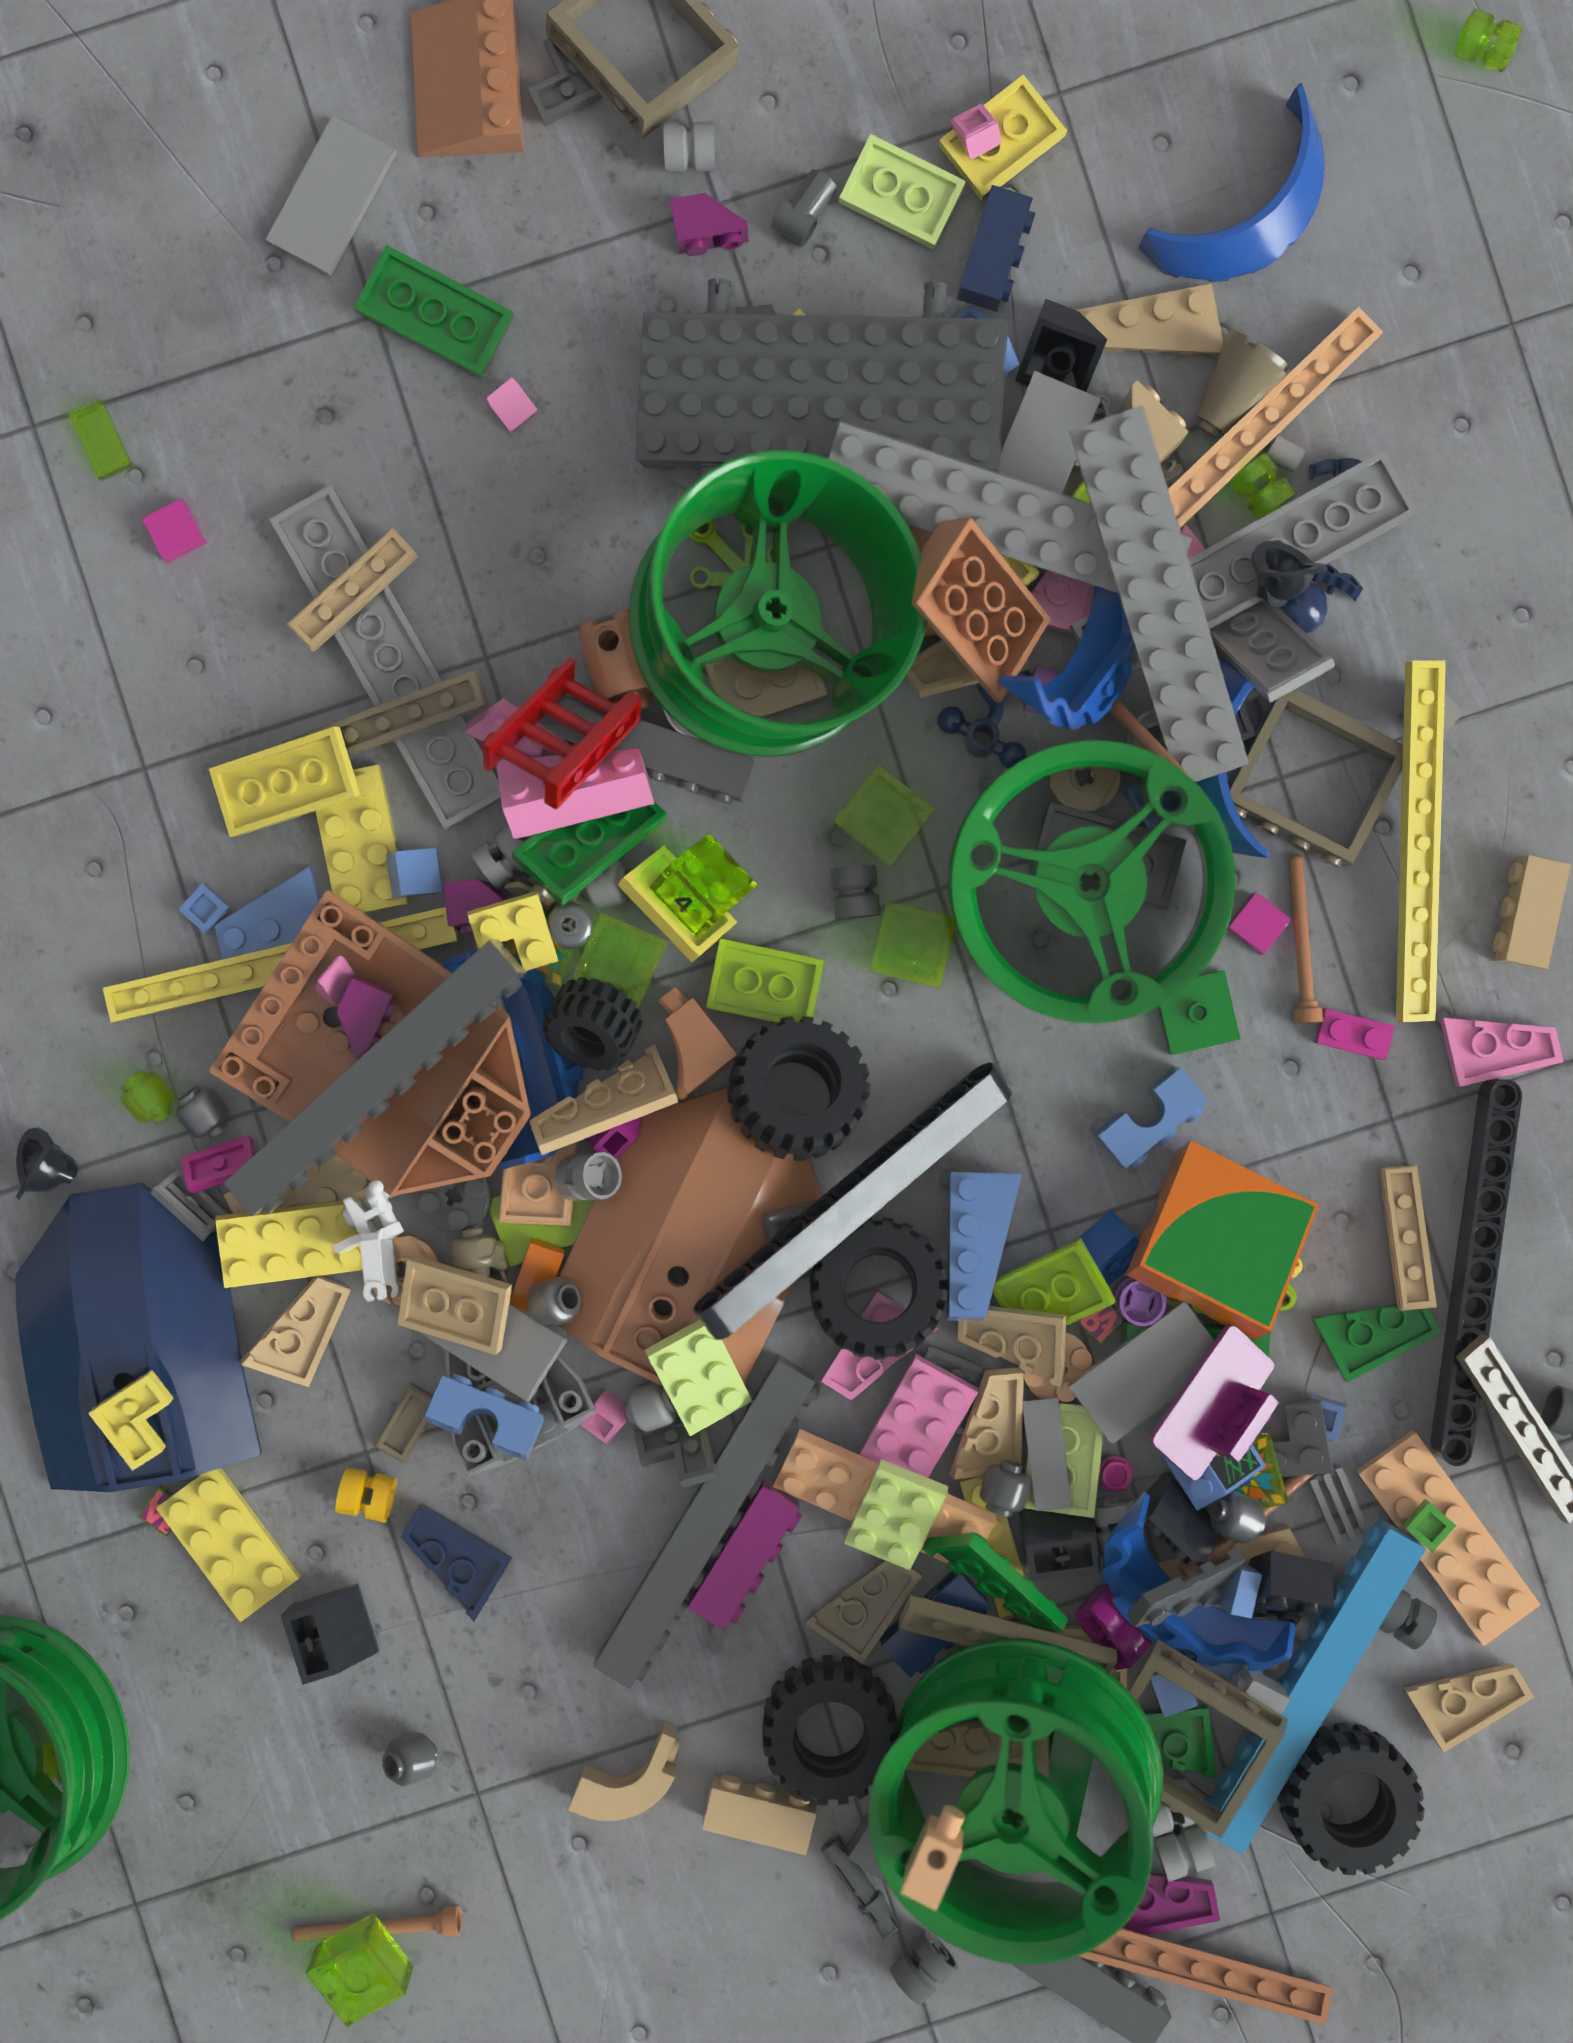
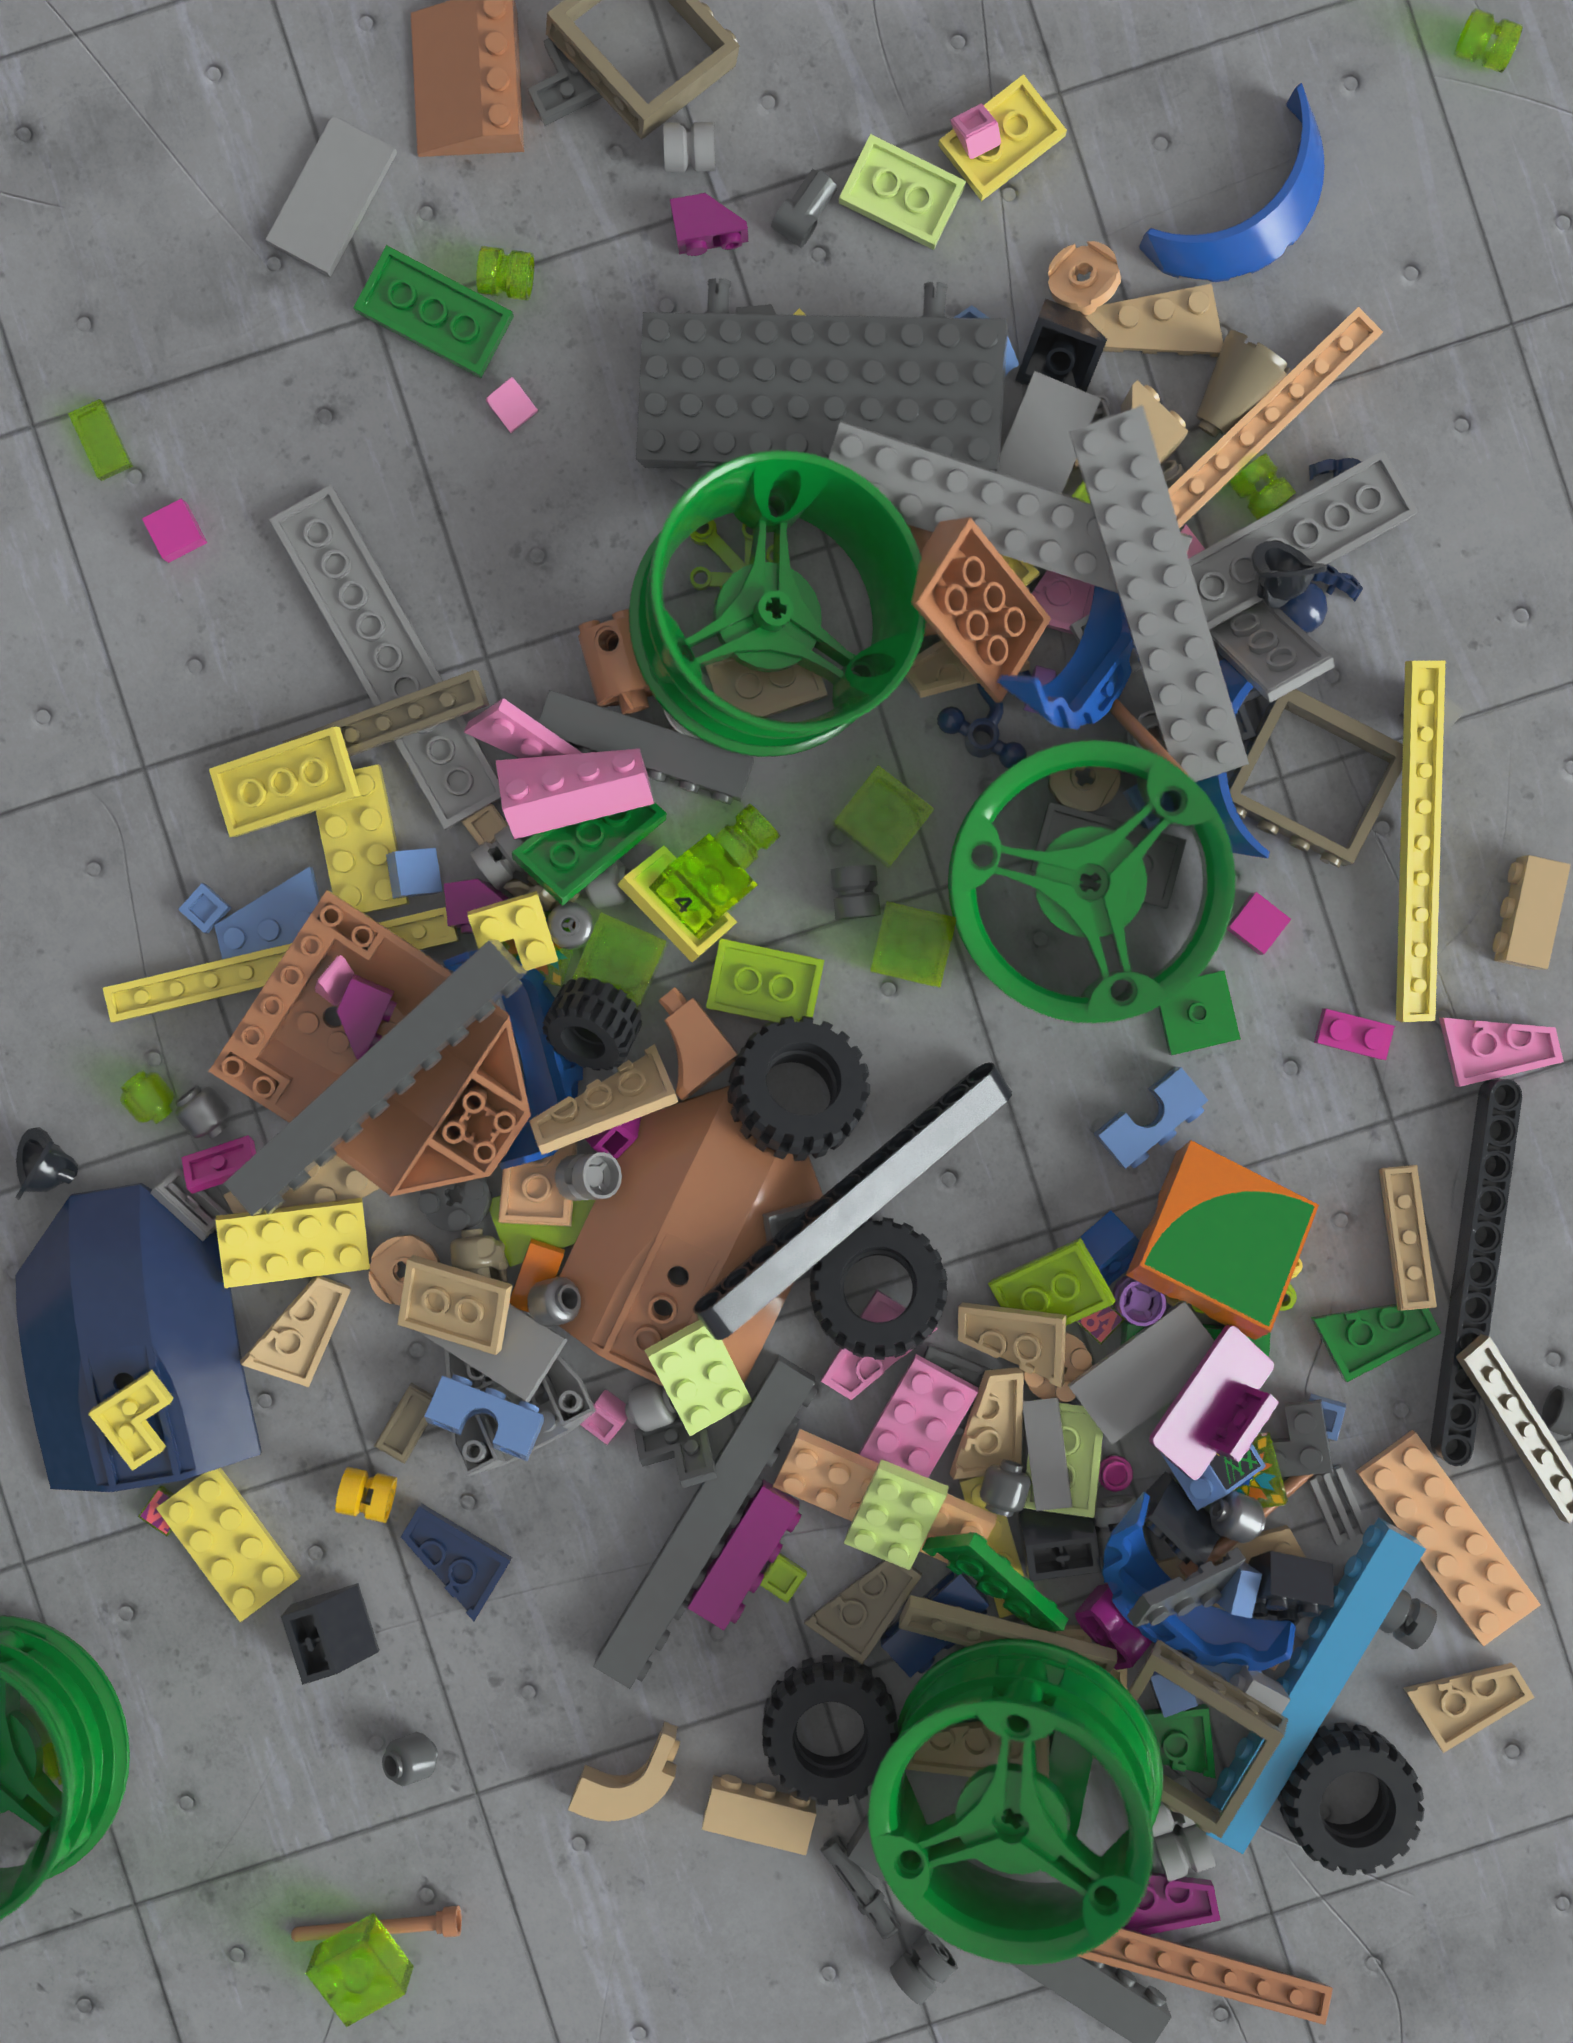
(352, 590): tan tile -> none
(376, 1245): white piece -> none
(485, 824): none -> tan tile
(505, 273): none -> clear neon green wheel
(578, 759): red fence -> none
(747, 836): none -> clear neon green wheel
(783, 1577): none -> lime tile
(934, 1857): light nougat torso -> none
(976, 1234): medium blue wedge -> none
(996, 249): dark blue brick -> none
(1087, 294): none -> light nougat plate
(1285, 453): light grey hinge -> none
(1307, 1008): nougat piece -> none
(1429, 1525): bright green plate -> none

